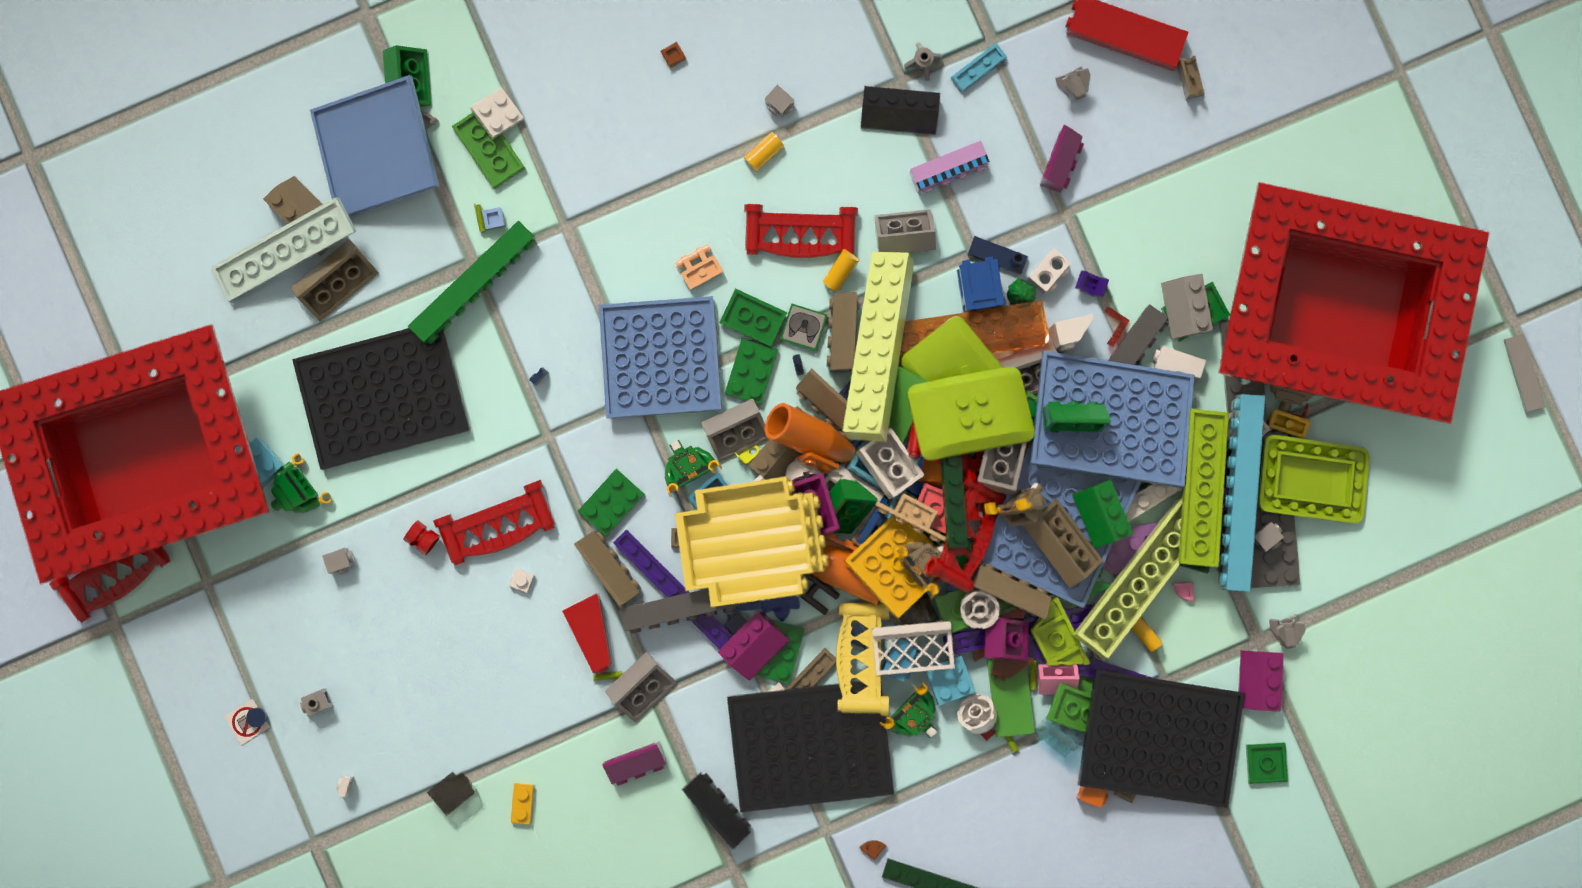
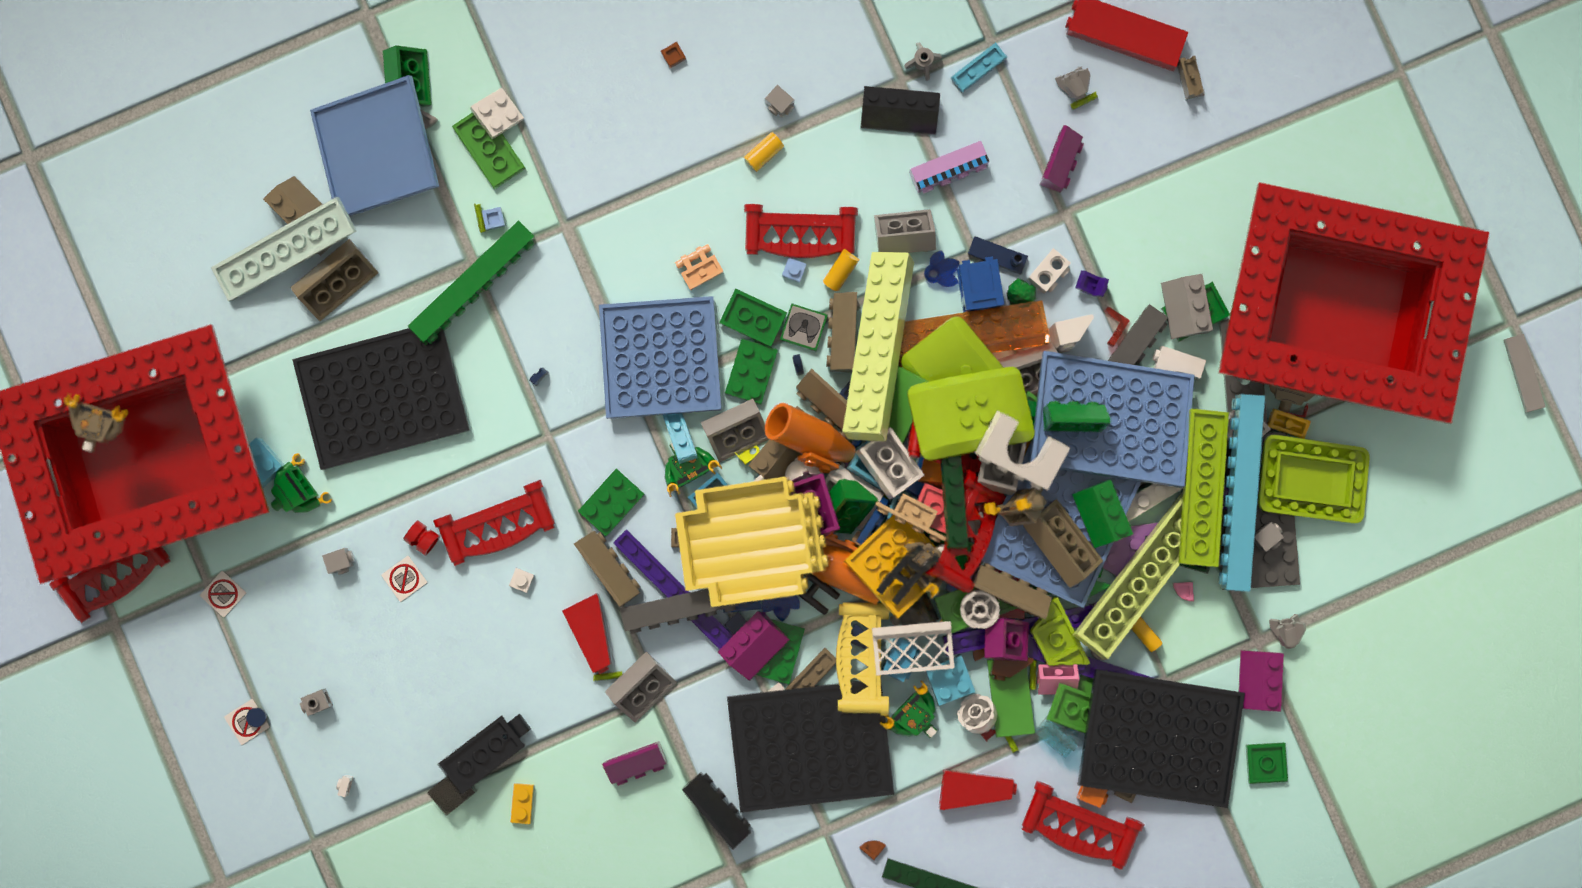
(94, 422): none -> dark tan torso
(222, 594): none -> sticker
(404, 578): none -> sticker
(484, 752): none -> black hinge
(680, 437): none -> medium azure tile
(794, 270): none -> light blue plate
(907, 582): none -> black piece
(944, 268): none -> clear blue plate
(970, 789): none -> red slope
(1039, 471): none -> white arch
(1045, 804): none -> red piece
(1086, 99): none -> lime piece

